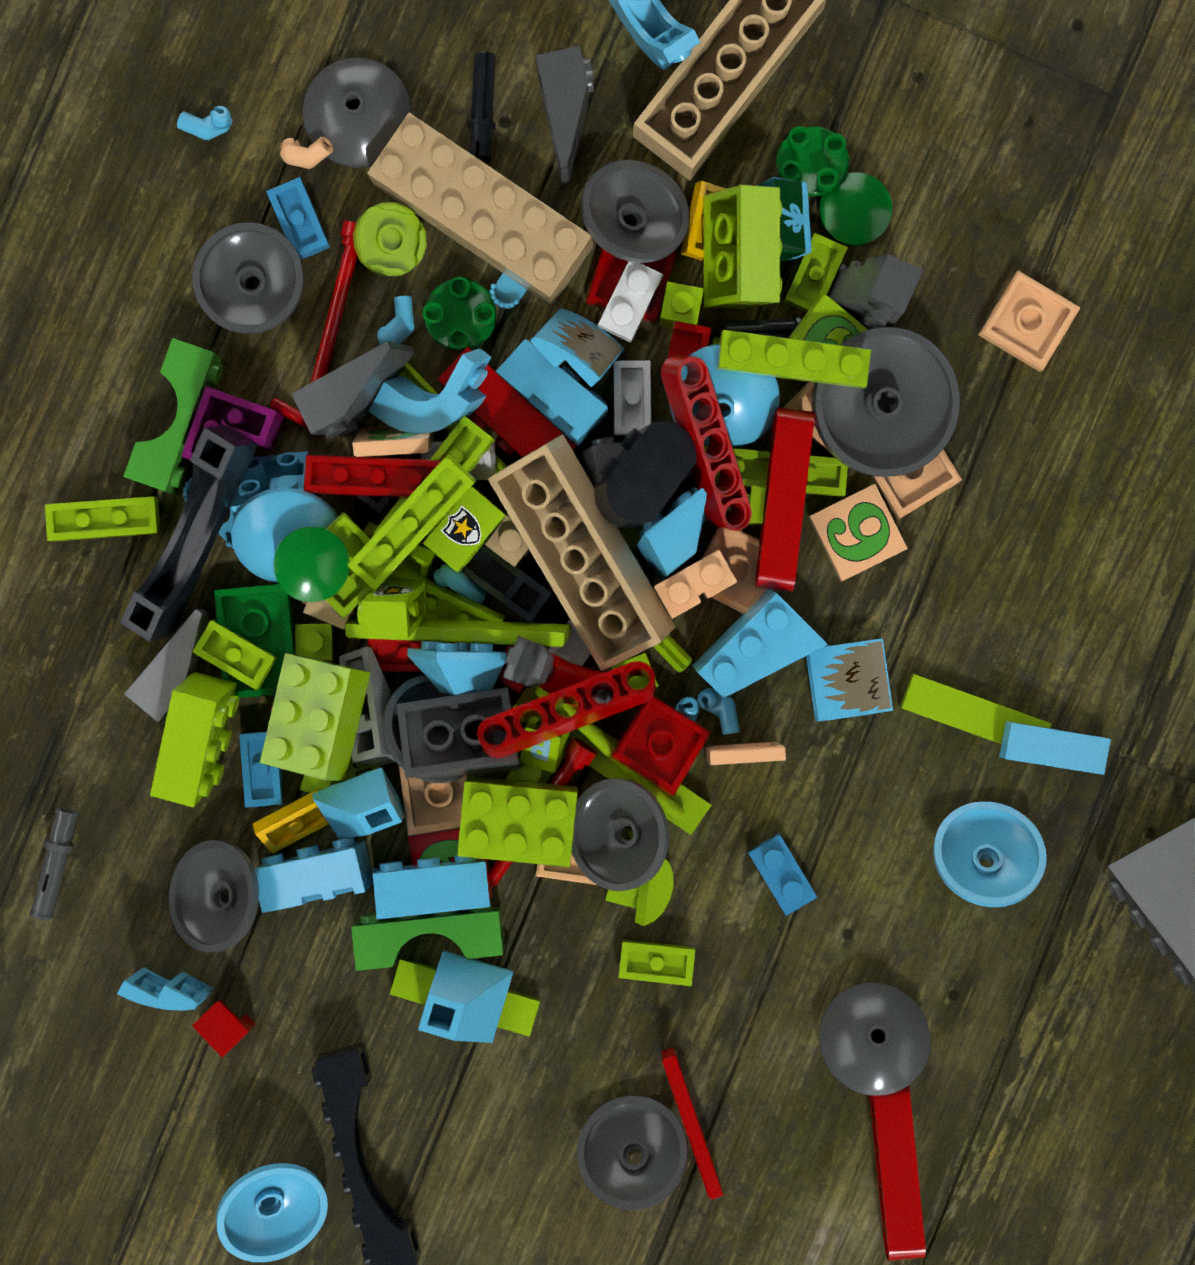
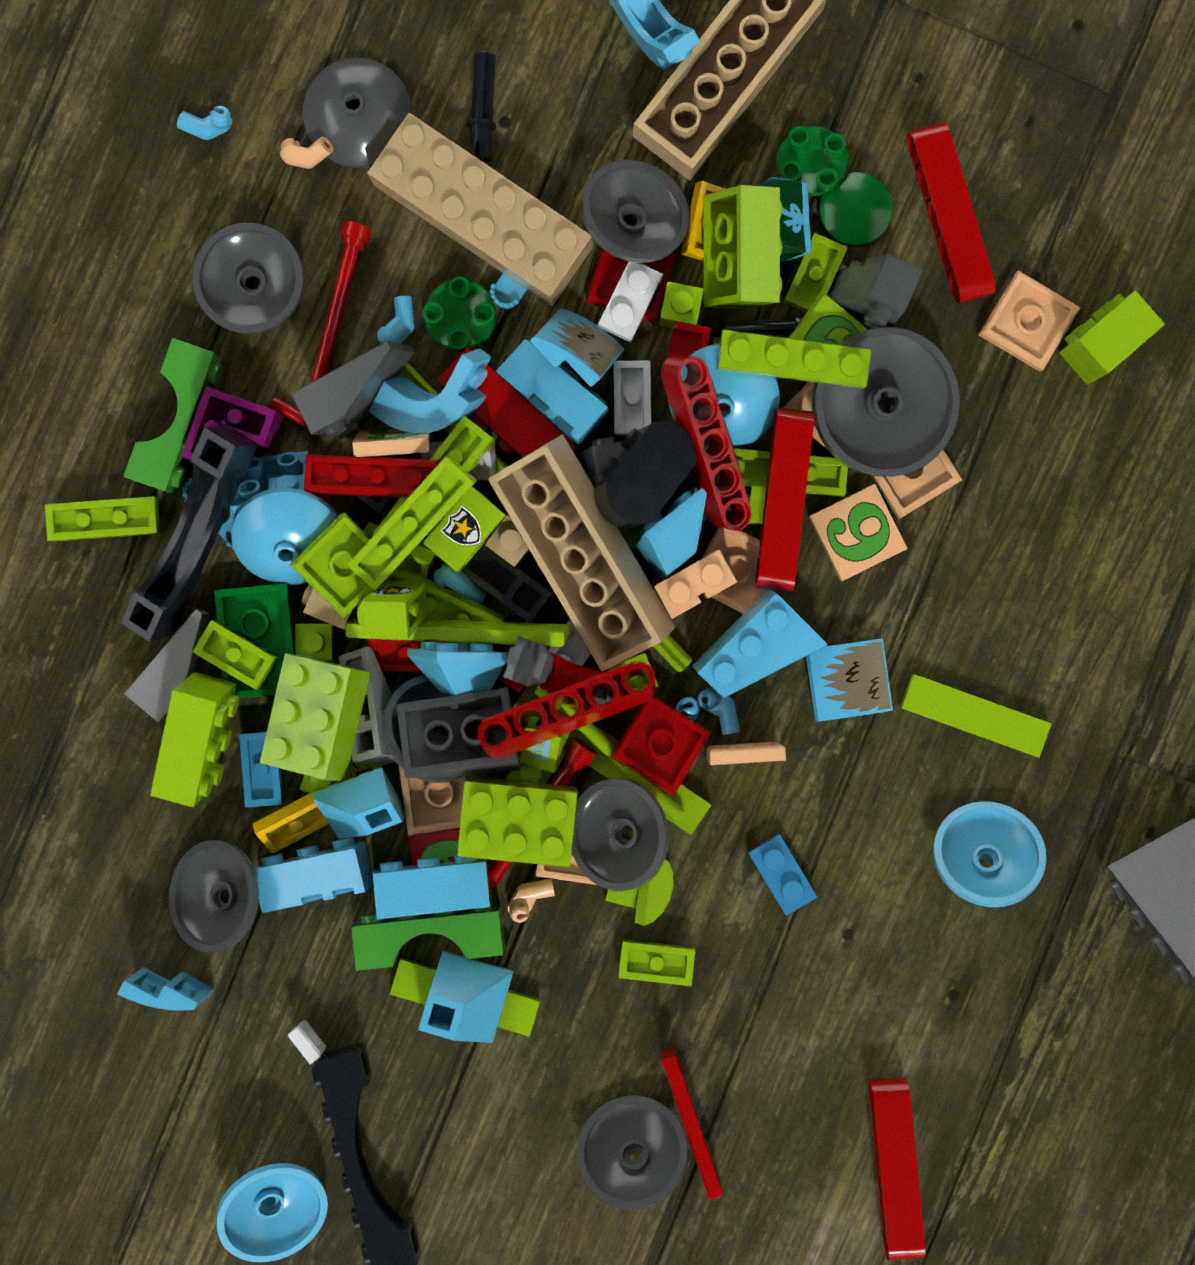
(54, 863): dark grey pin -> none
(222, 1027): red panel -> none
(298, 218): dark azure plate -> none
(307, 1041): none -> white tile
(311, 564): green dish -> none
(389, 239): lime tile -> none
(525, 897): none -> light nougat arm
(564, 87): dark grey slope -> none
(853, 1054): dark grey dish -> none
(950, 212): none -> red beam
(1054, 748): medium azure tile -> none
(1117, 332): none -> lime brick

